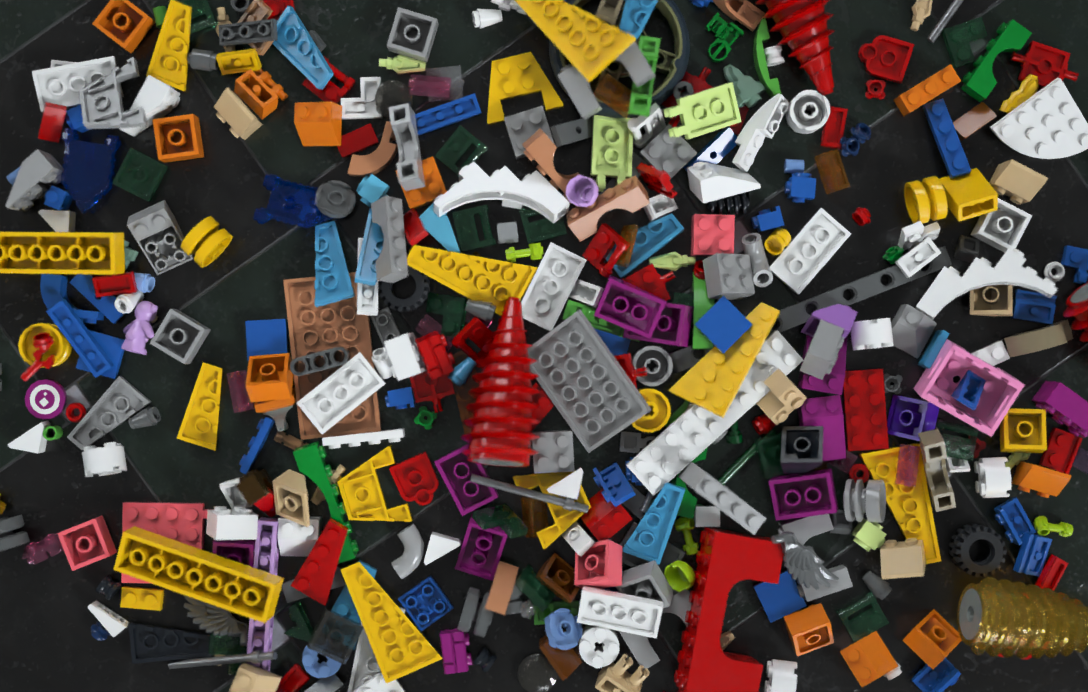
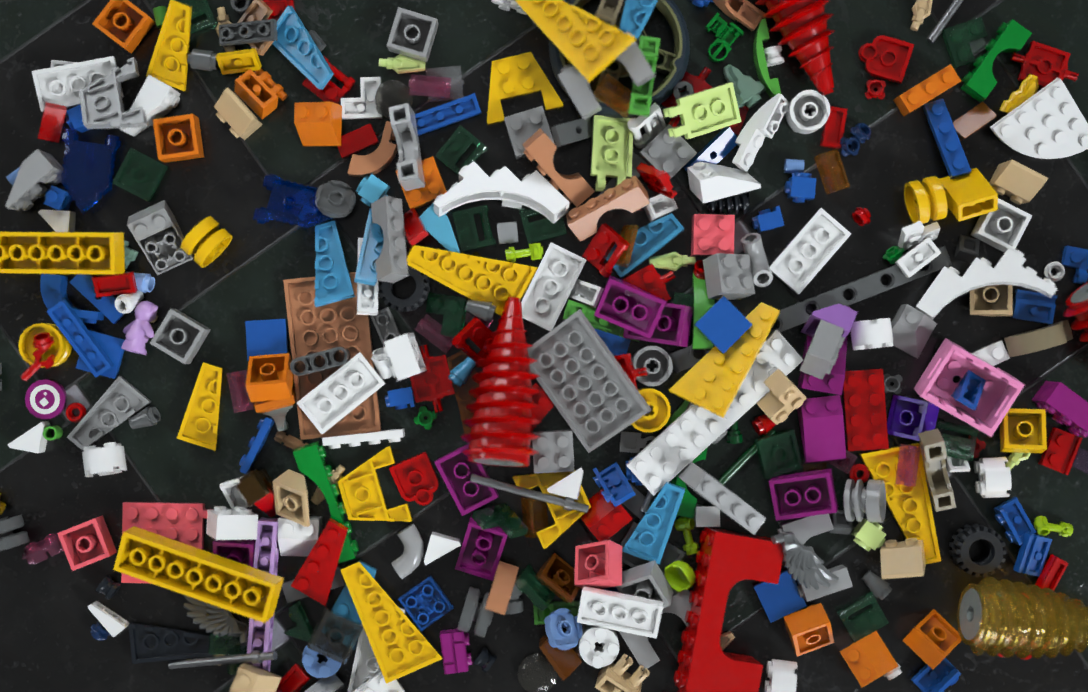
(142, 598): yellow plate -> none
(434, 354): red brick -> none
(486, 17): white cone -> none
(527, 609): clear plate -> none
(578, 539): white plate -> none
(582, 191): lavender hair -> none
(777, 241): yellow wheel -> none
(801, 448): black slope -> none
(933, 349): dark azure tile -> none
(1041, 479): orange slope -> none

